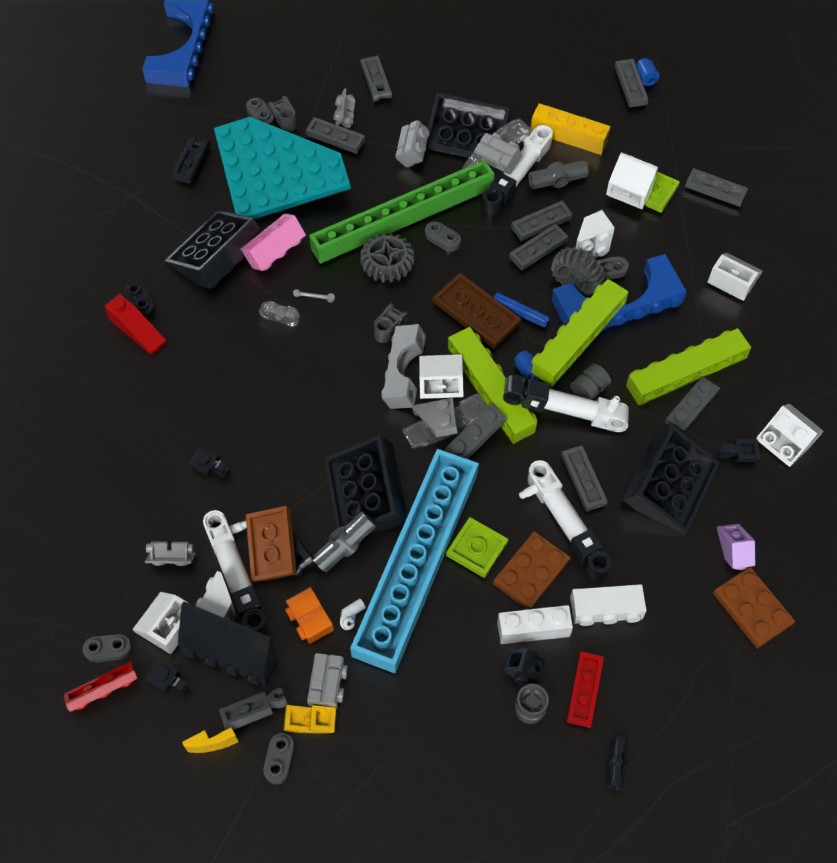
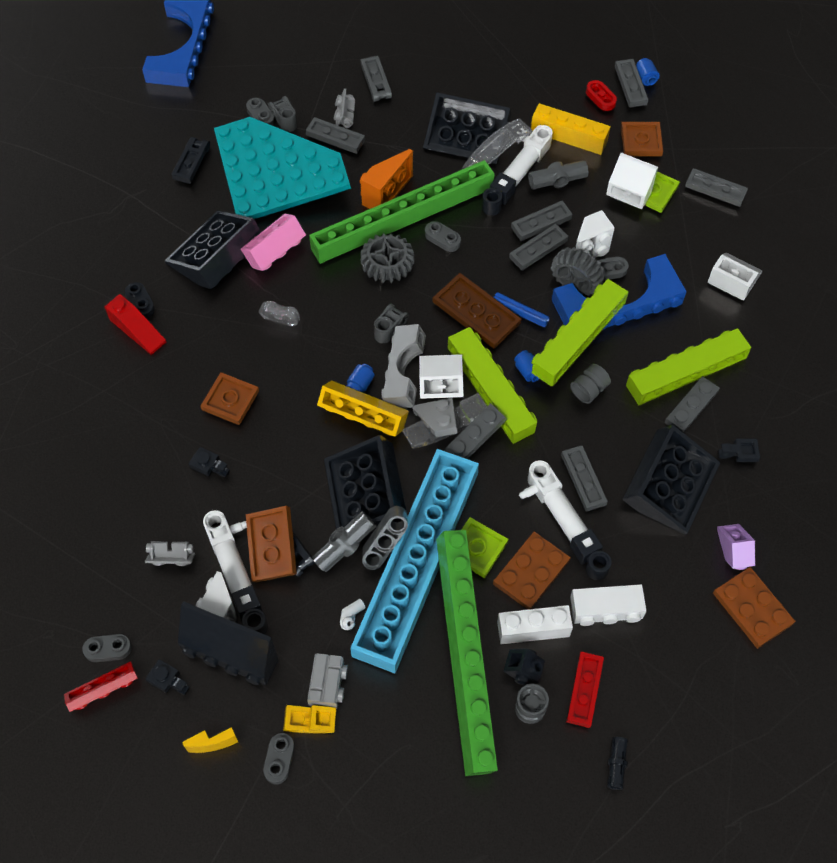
(161, 622): white slope -> none
(230, 398): none -> dark orange plate
(252, 708): dark grey plate -> none
(309, 616): orange brick -> none
(330, 297): light grey hinge -> none
(361, 378): none -> blue brick
(362, 408): none -> yellow brick
(381, 547): none -> dark grey beam
(386, 179): none -> orange slope
(412, 143): light grey brick -> none
(466, 654): none -> bright green brick
(498, 152): light grey brick -> none
(538, 396): white piece -> none
(601, 95): none -> red plate
(642, 138): none -> dark orange plate
(789, 434): white slope -> none

